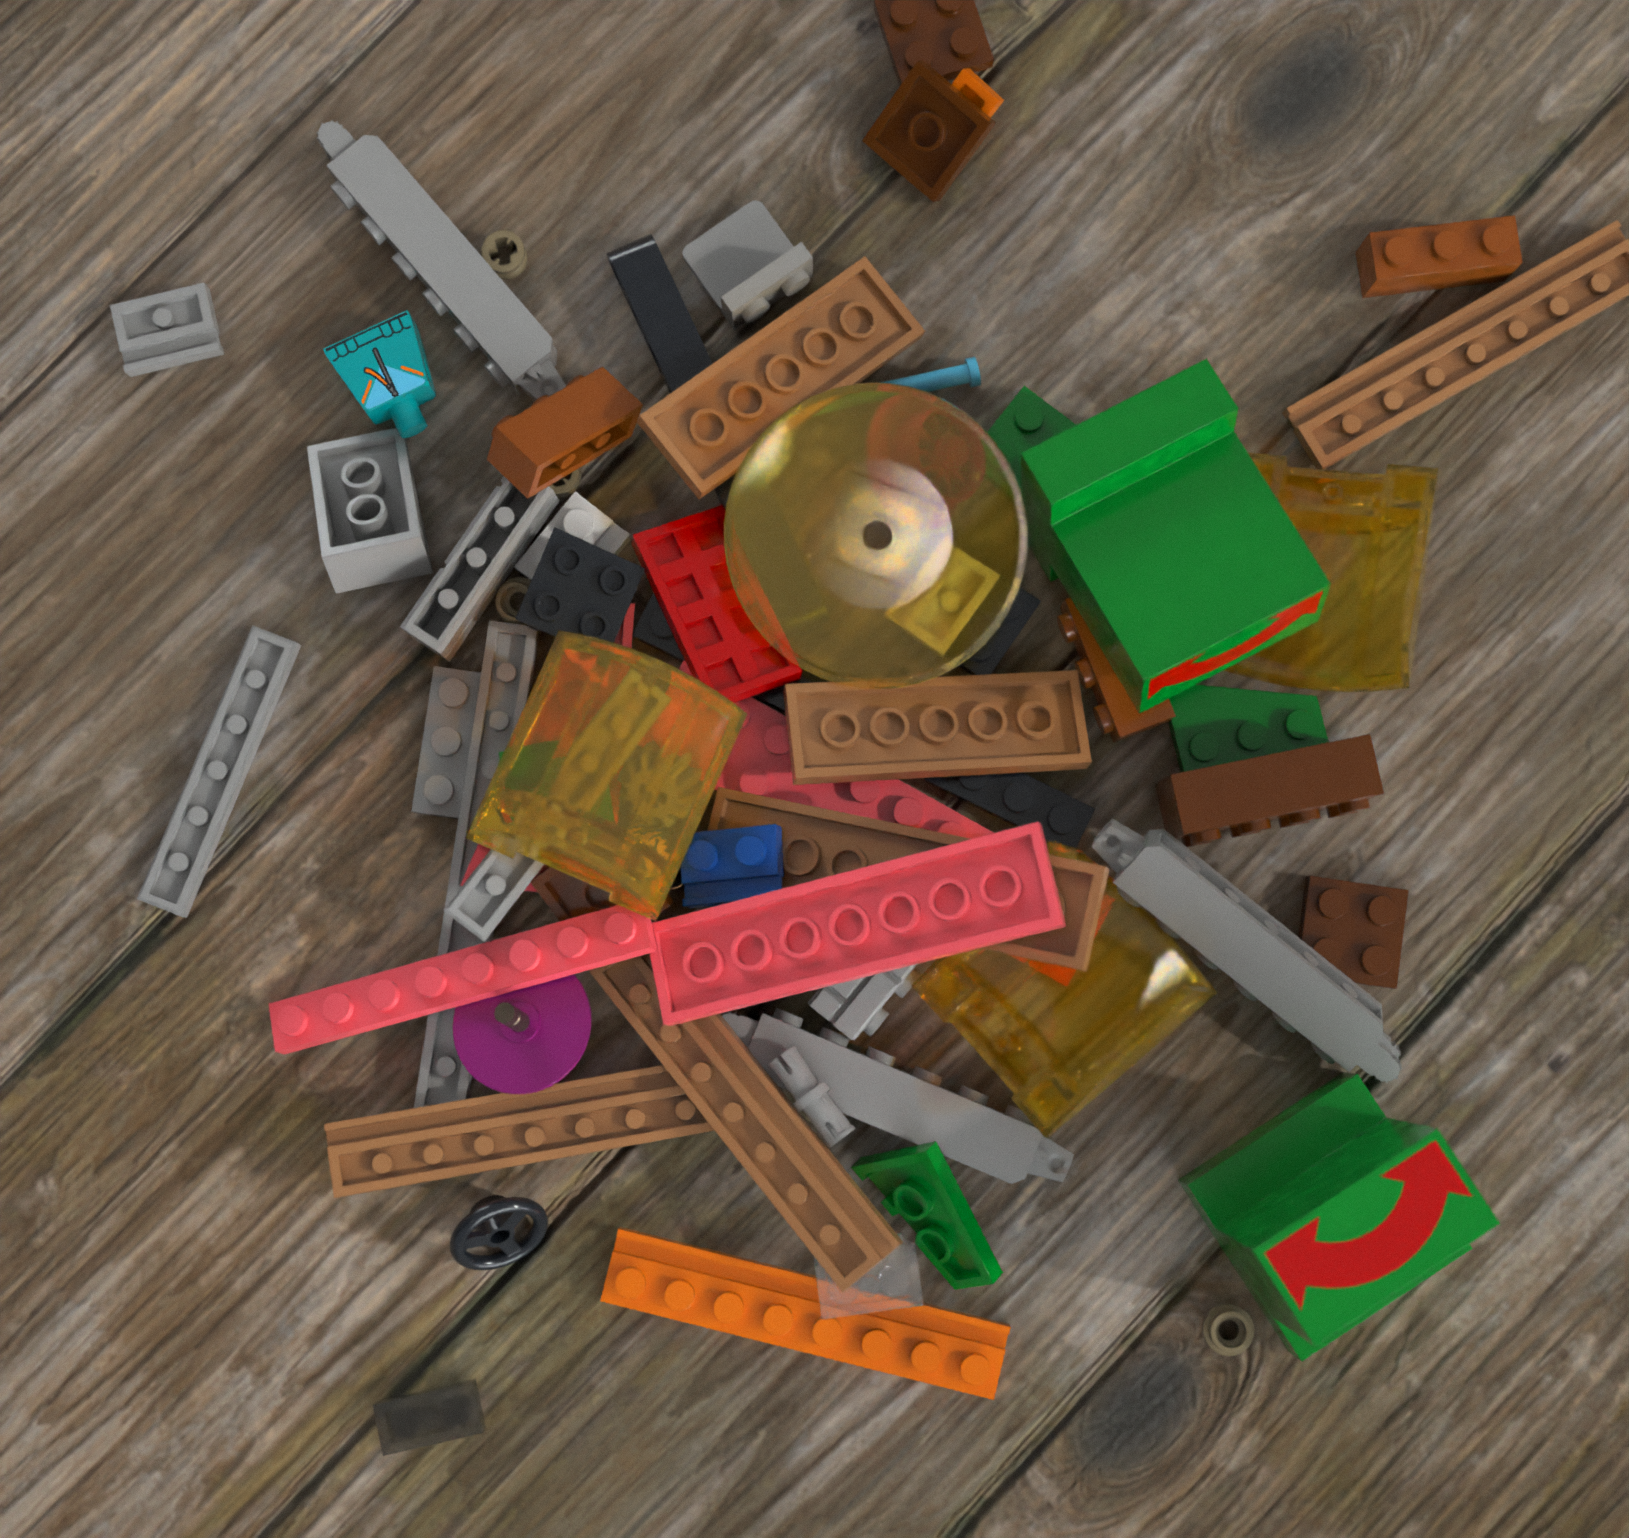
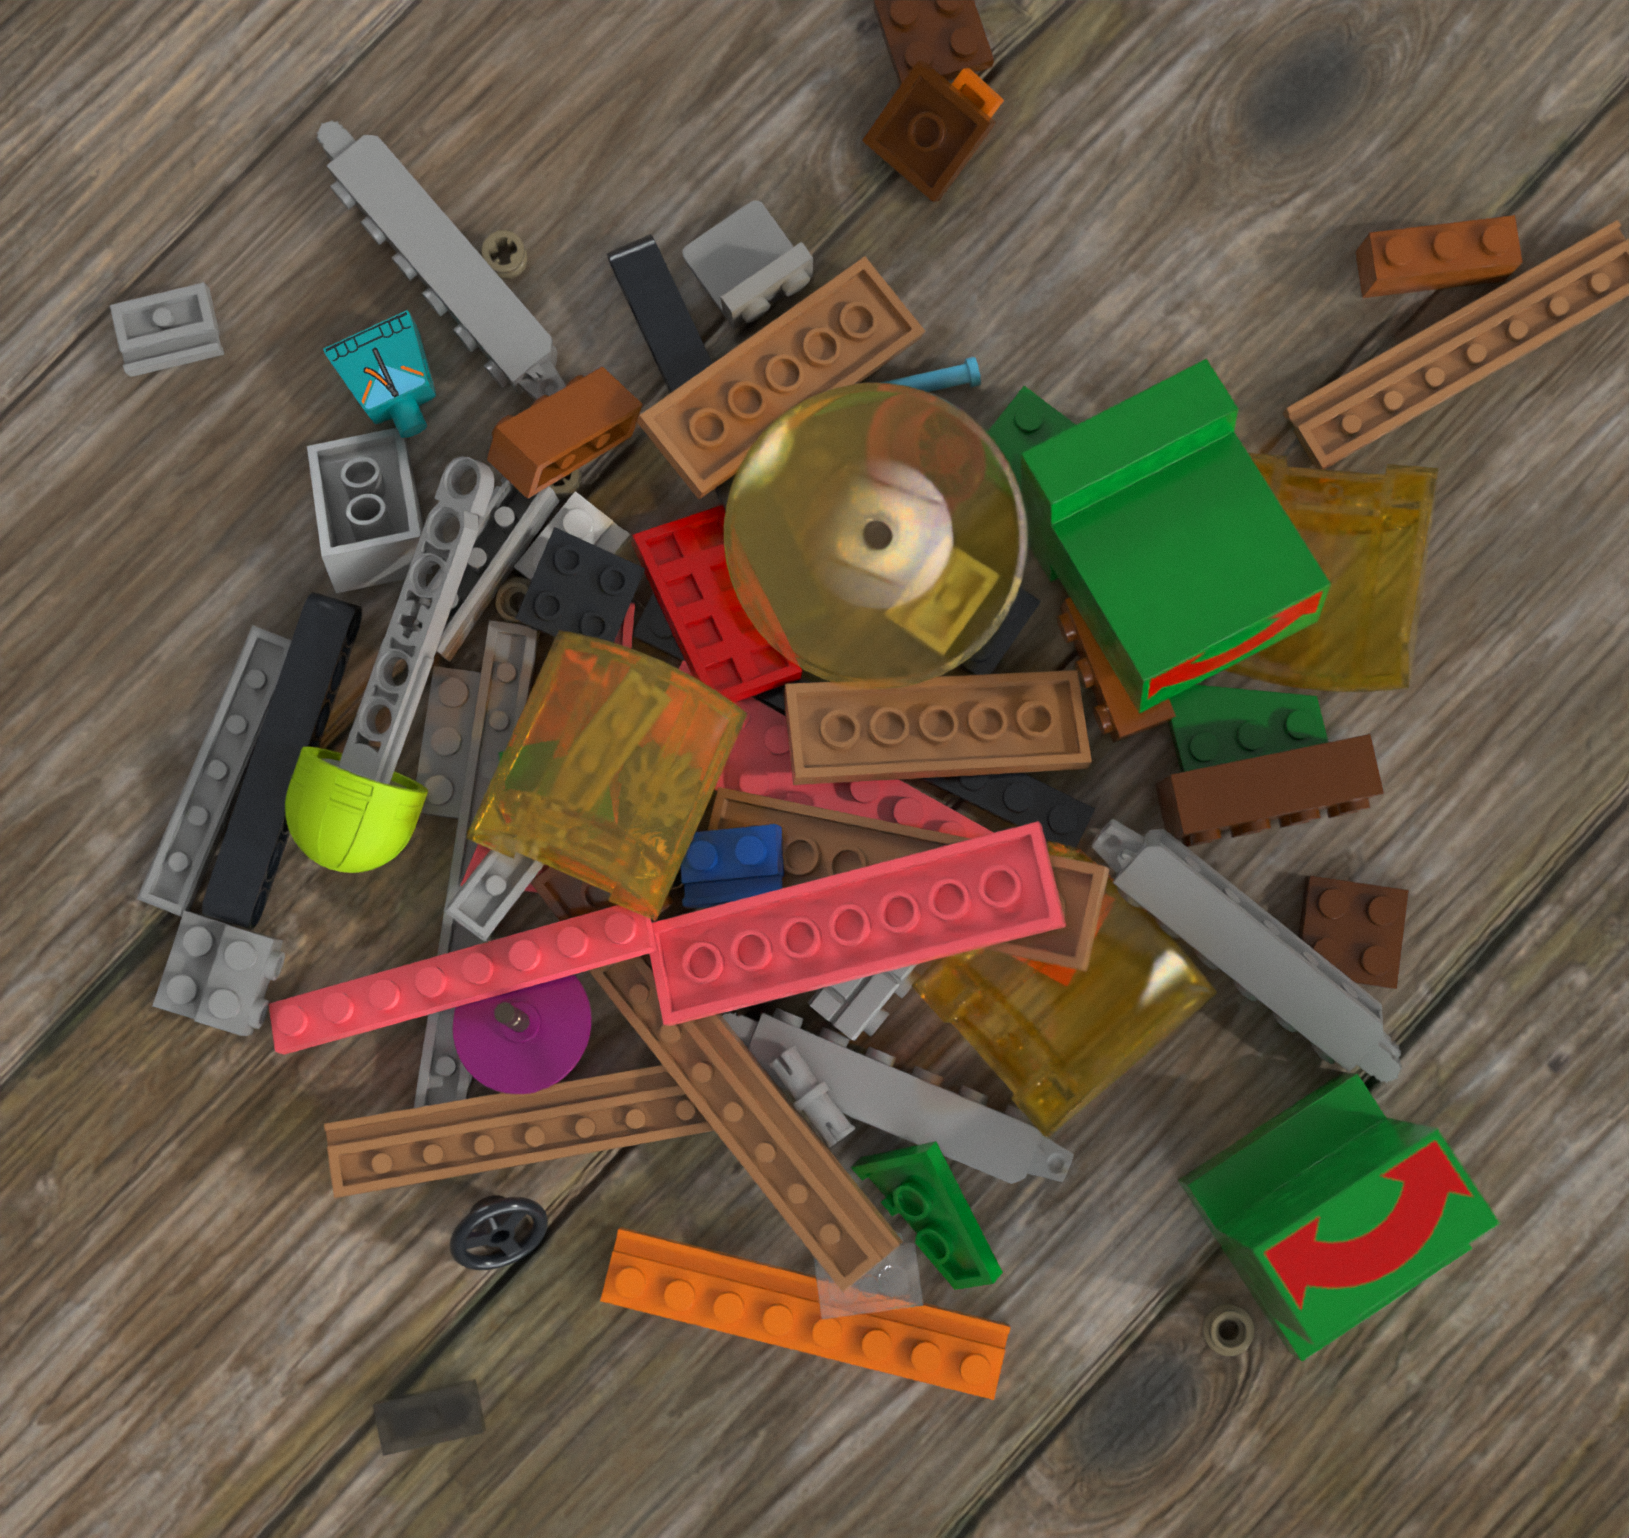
(219, 974): none -> light grey plate
(293, 721): none -> black beam
(352, 805): none -> piece

